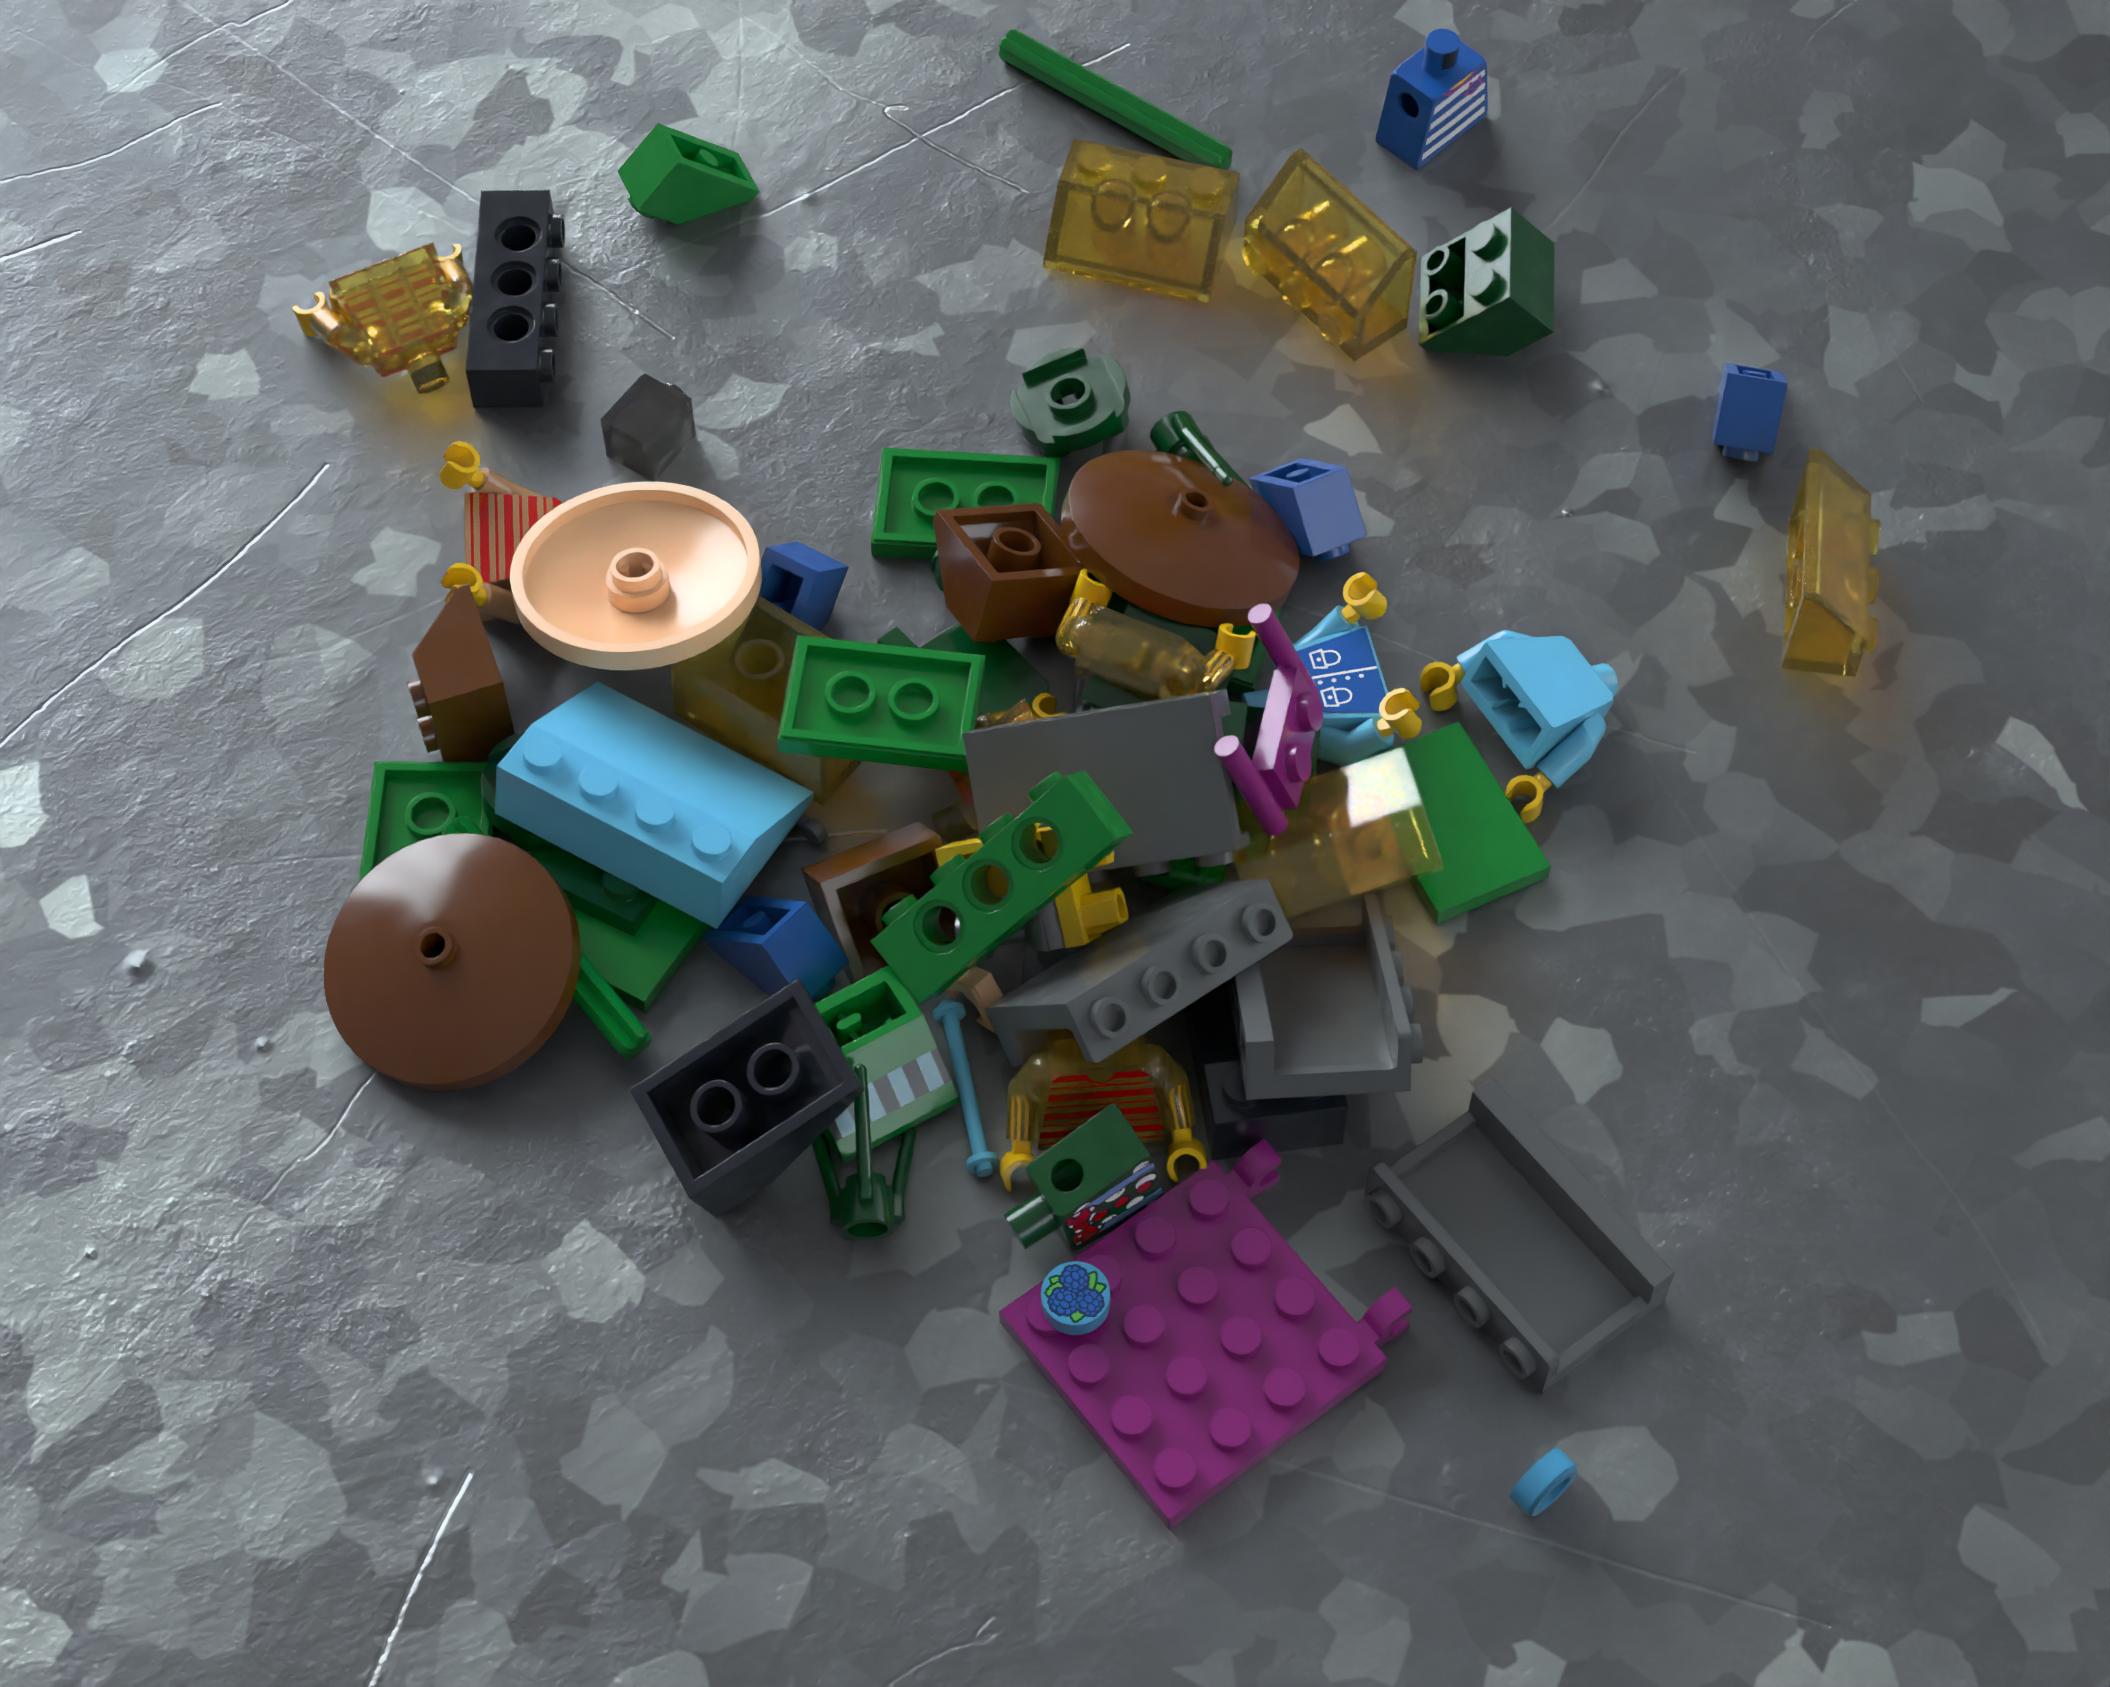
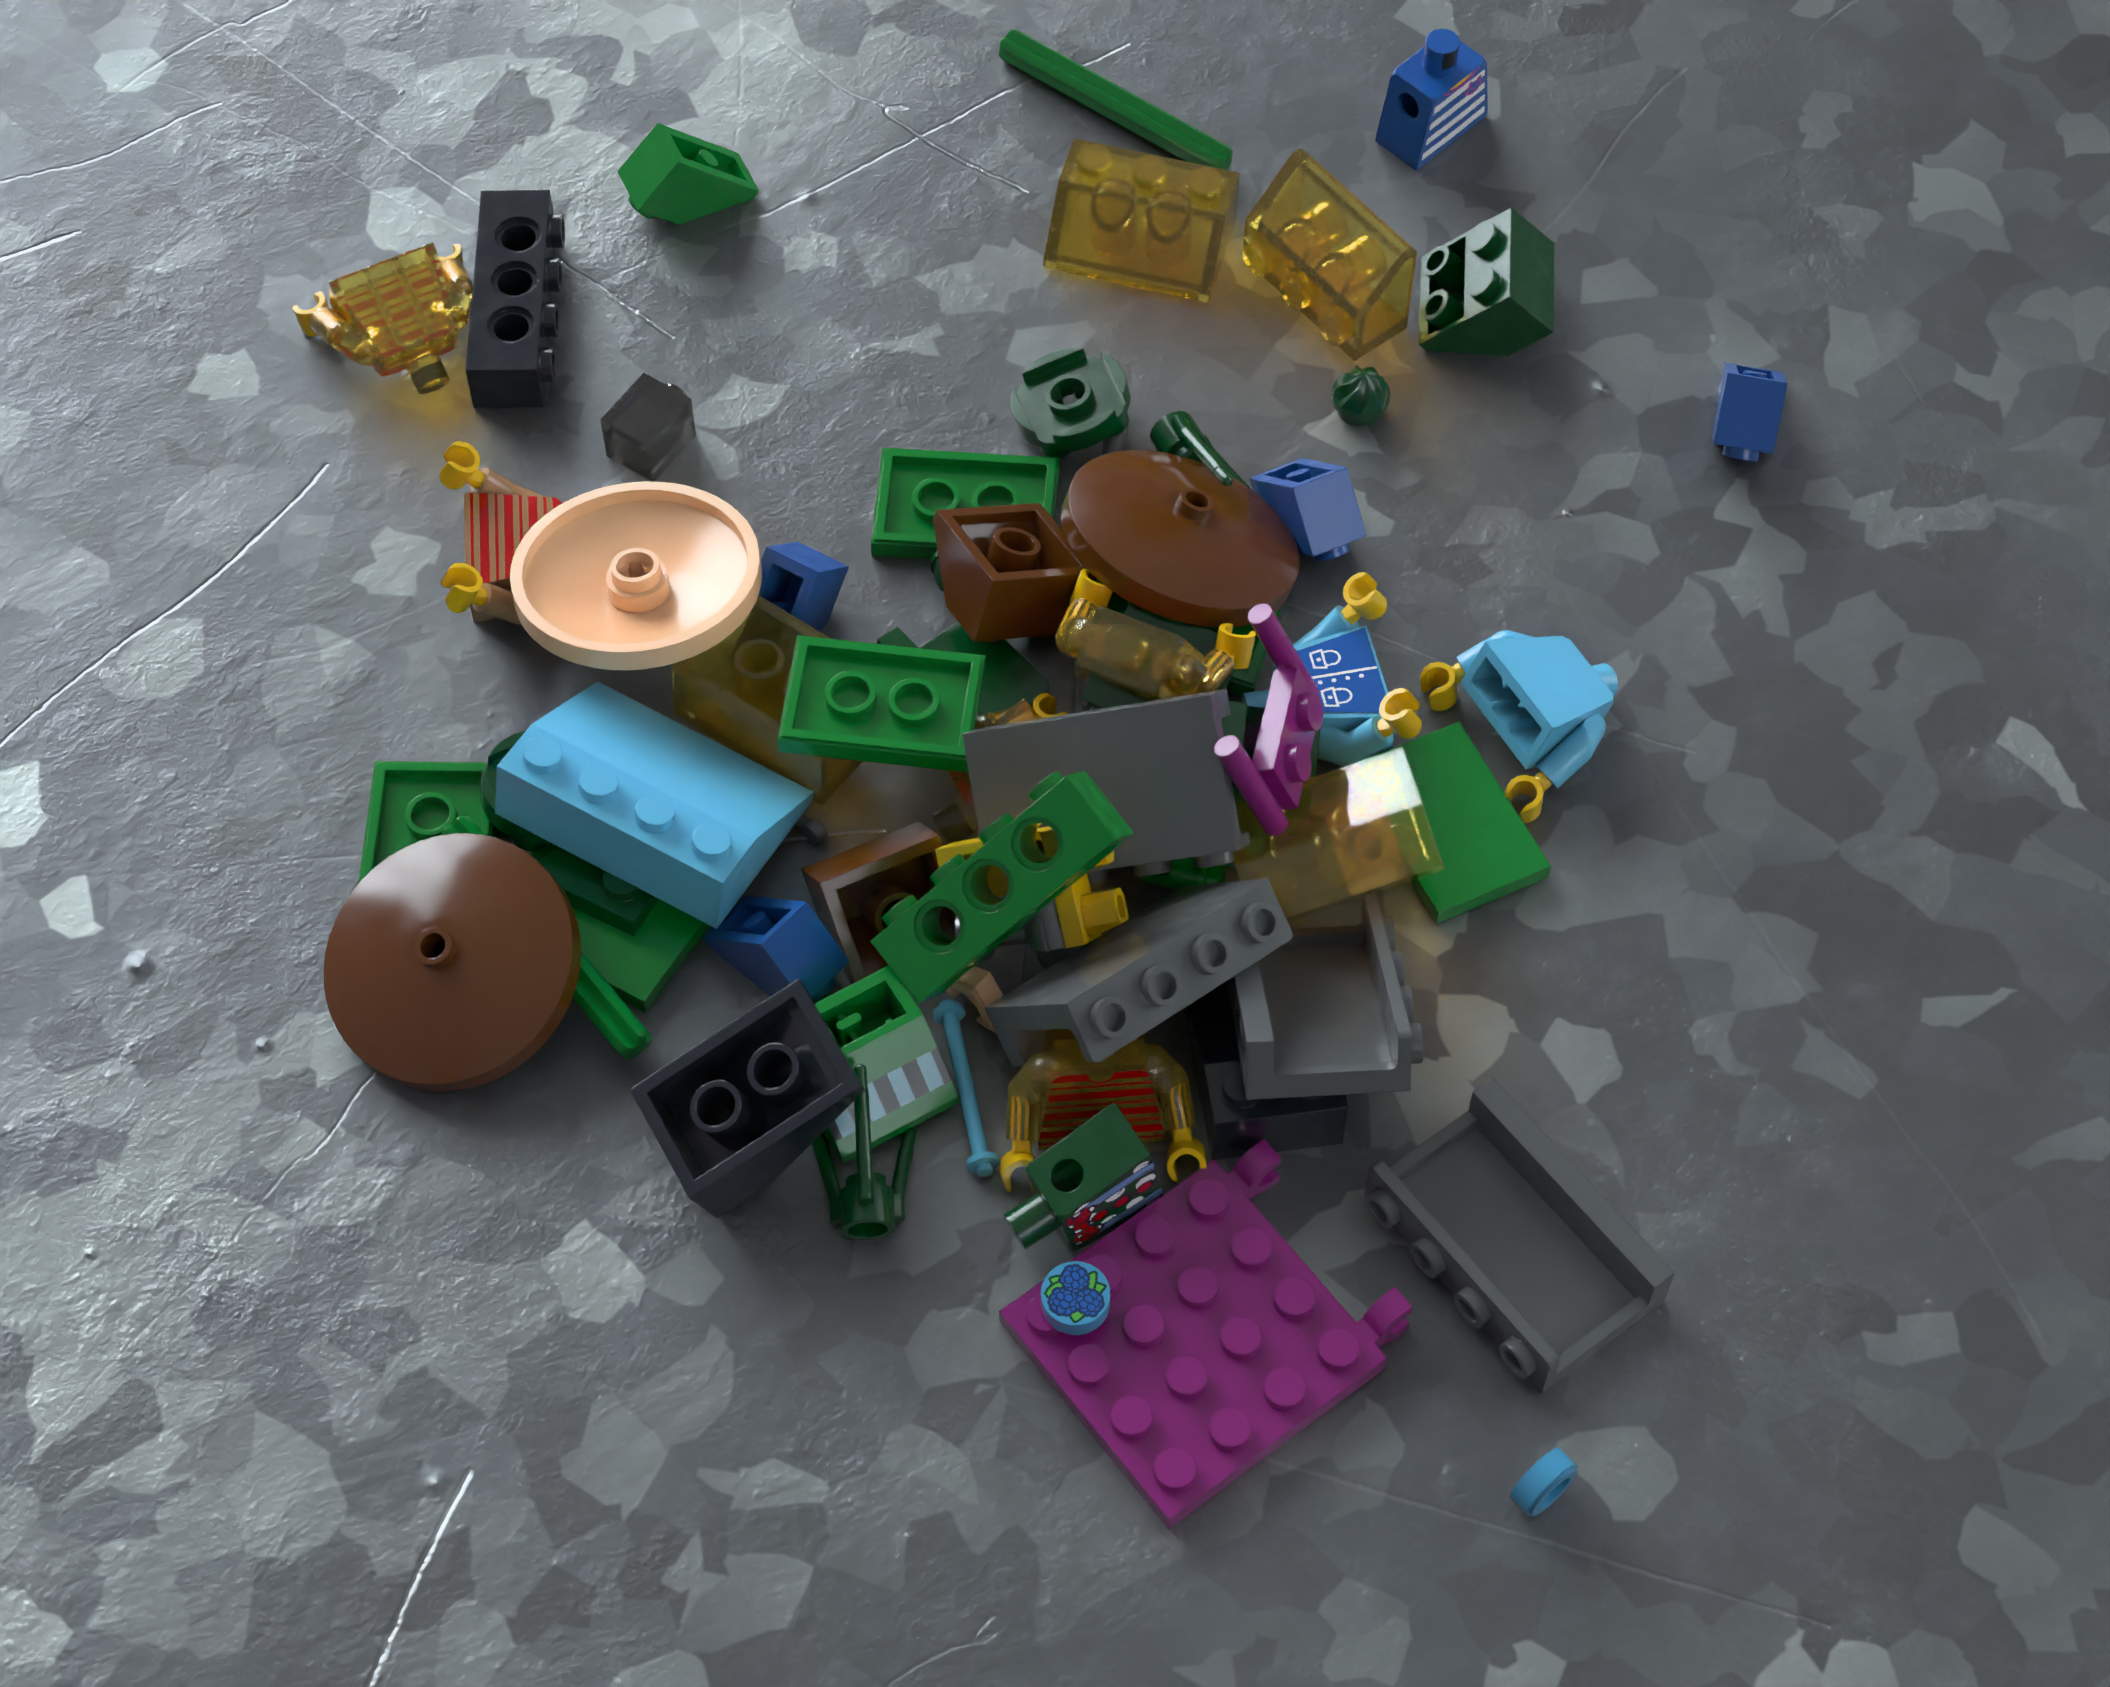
(459, 685): reddish brown slope -> none
(1360, 396): none -> dark green plate
(1829, 571): clear yellow slope -> none

